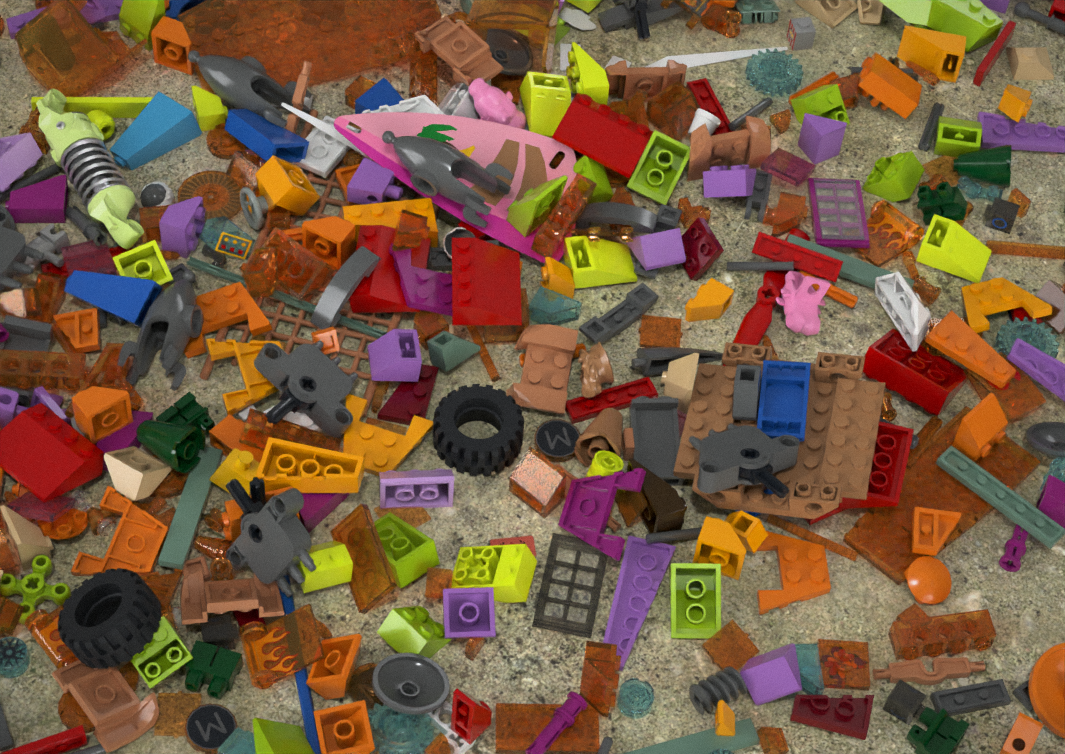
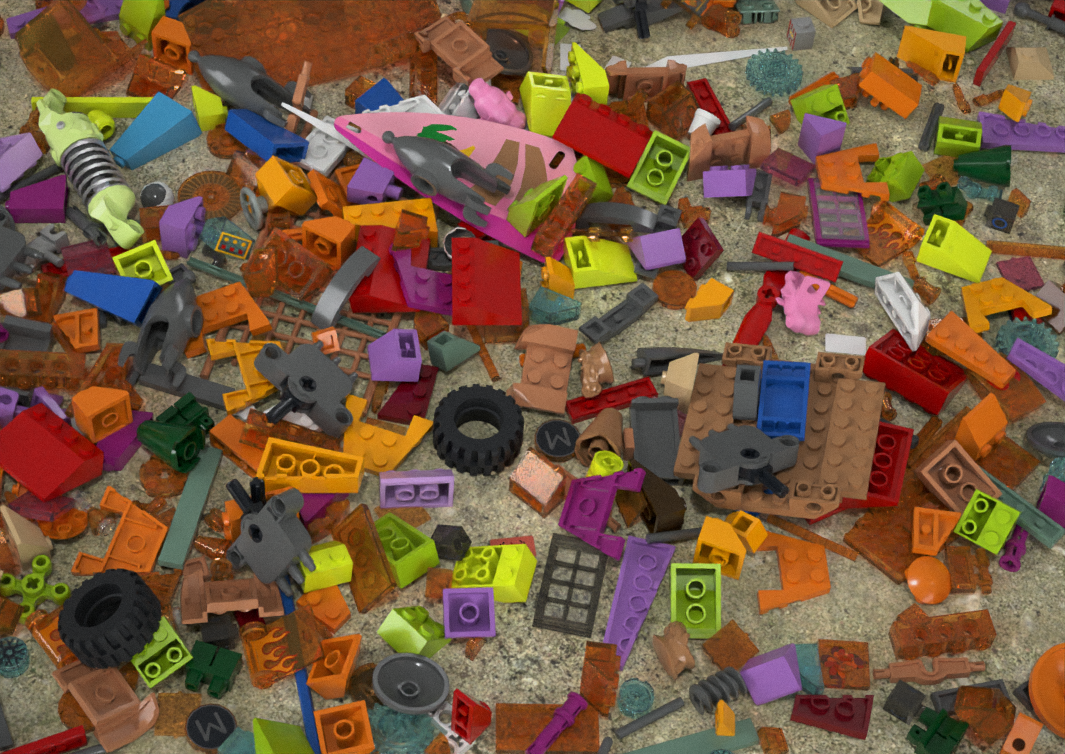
(135, 472): tan slope -> none
(153, 76): none -> clear orange slope
(205, 391): none -> dark grey tile
(237, 466): yellow torso -> none
(327, 192): none -> orange plate
(327, 607): none -> orange wing
(335, 513): none -> clear orange slope
(451, 542): none -> clear smoke brick
(649, 718): none -> dark grey bar
(660, 331): clear orange piece -> none
(673, 649): none -> medium nougat piece
(674, 289): none -> clear orange tile
(842, 172): none -> orange wing
(845, 344): none -> white sticker
(954, 477): none -> nougat slope
(961, 570): none -> clear orange plate
(962, 104): none -> clear orange piece
(985, 711): none -> clear orange slope
(986, 99): none -> clear orange piece
(987, 521): none -> lime slope
(1021, 273): none -> clear pink piece

